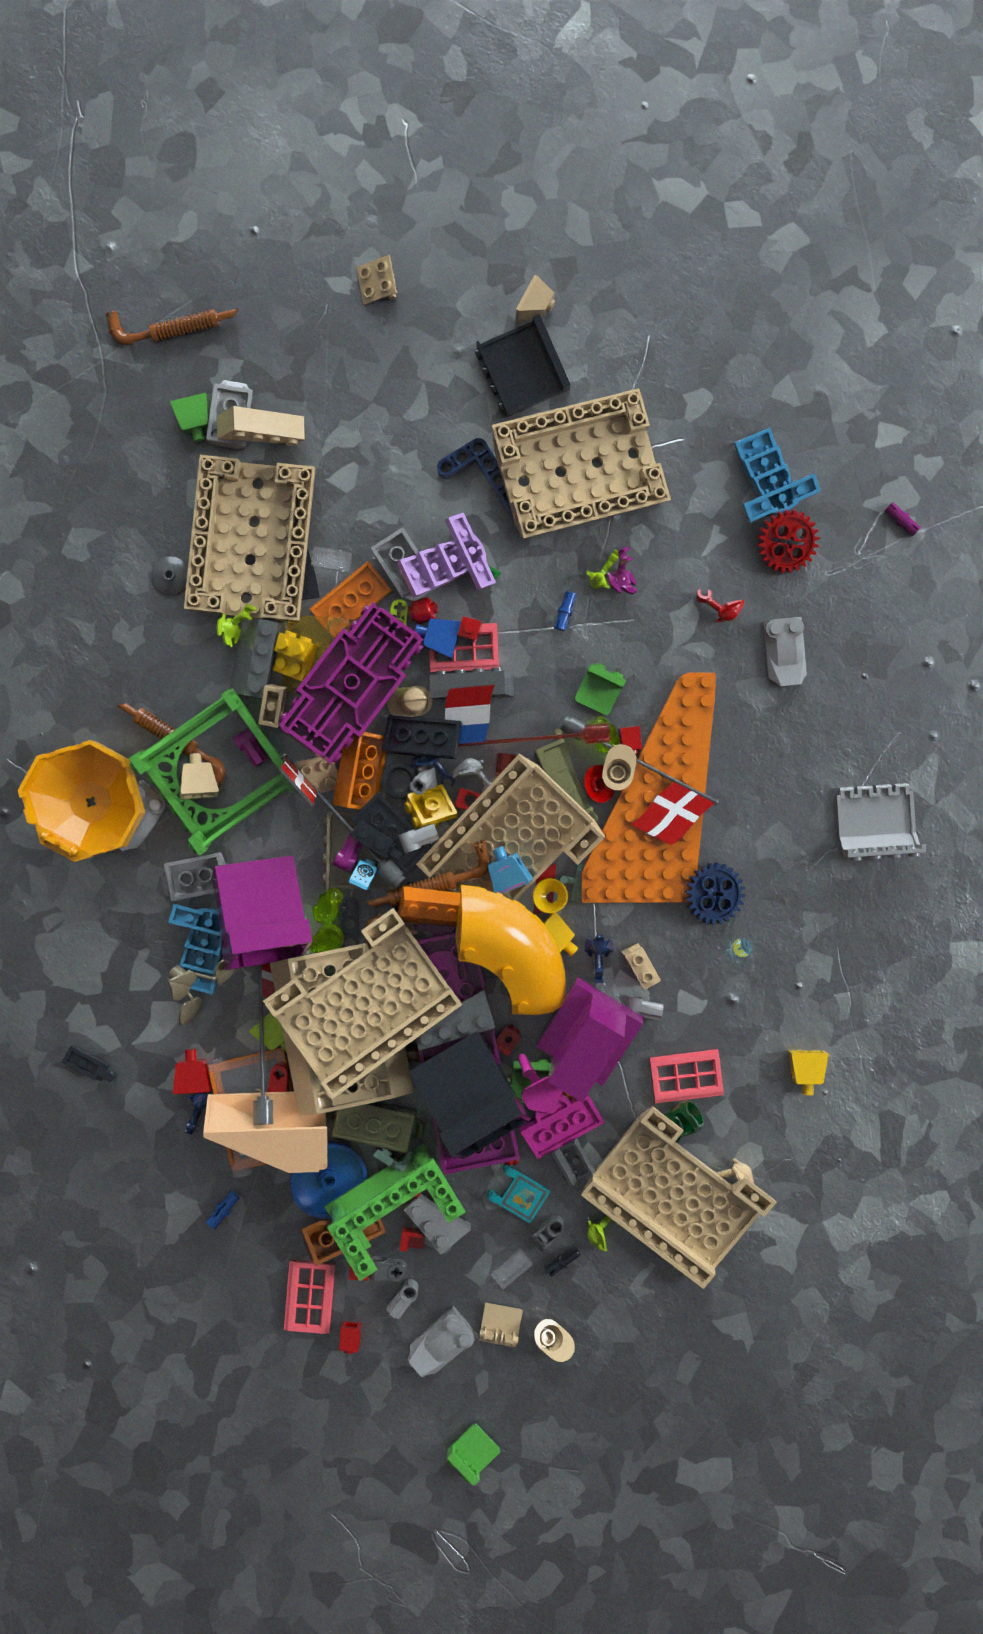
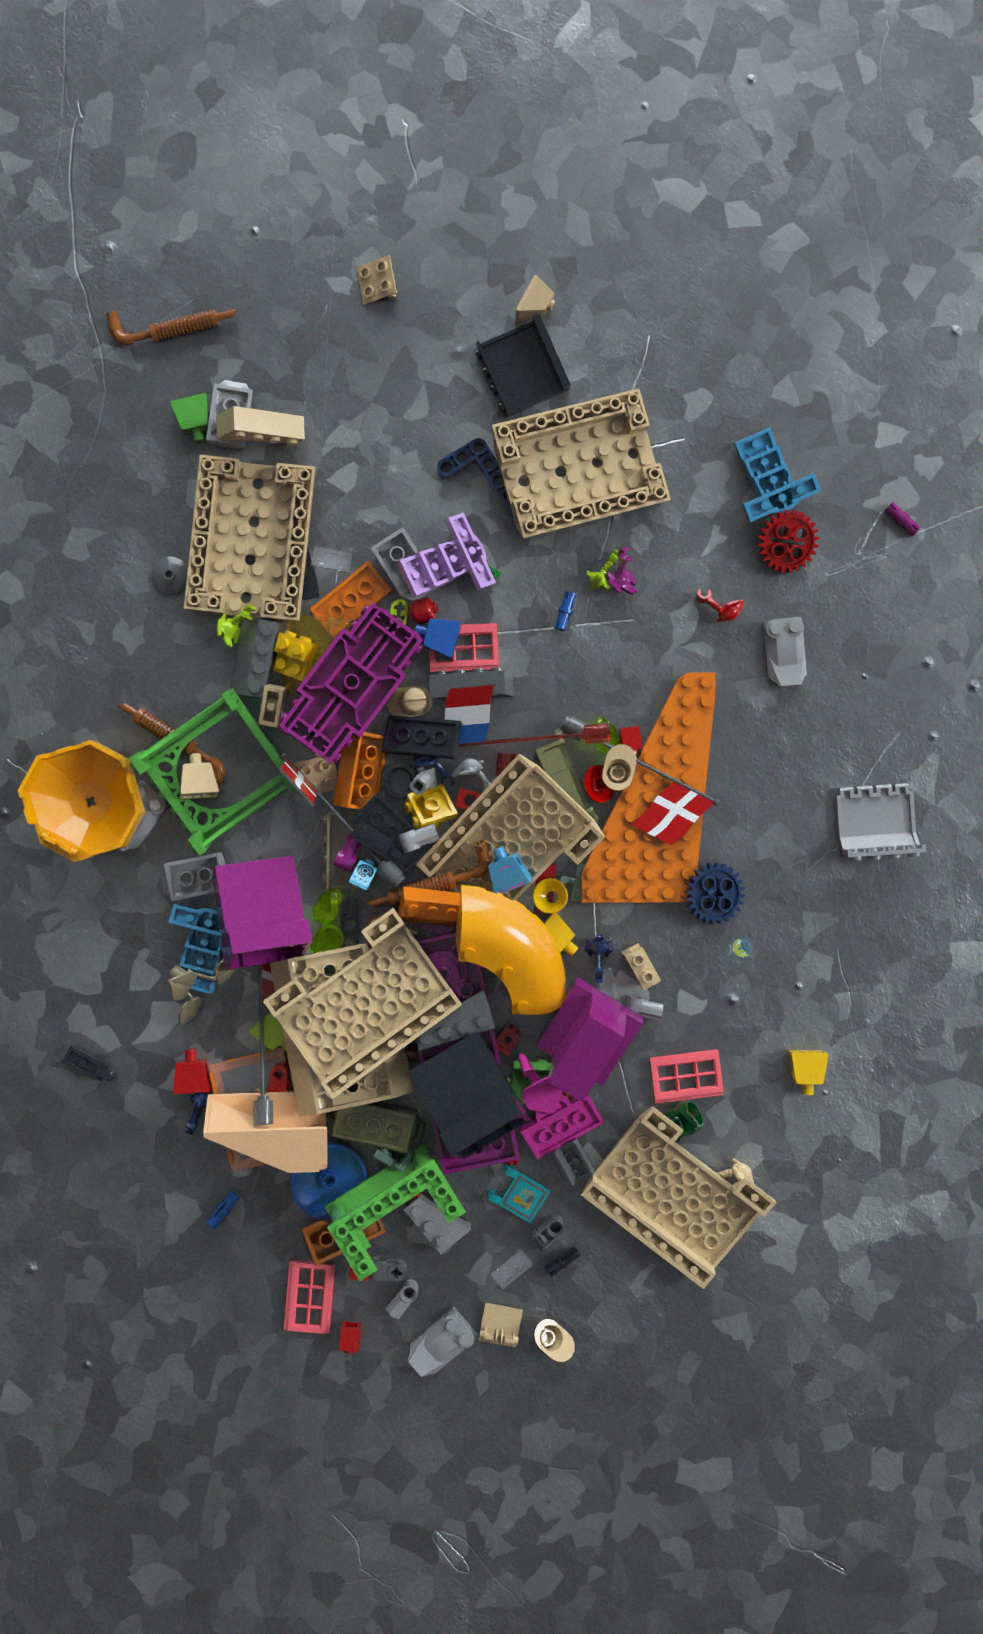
(249, 745): magenta piece -> none
(411, 1238): red panel -> none
(469, 629): red brick -> none
(472, 1453): bright green bracket -> none
(596, 1233): lime piece -> none
(600, 689): bright green bracket -> none

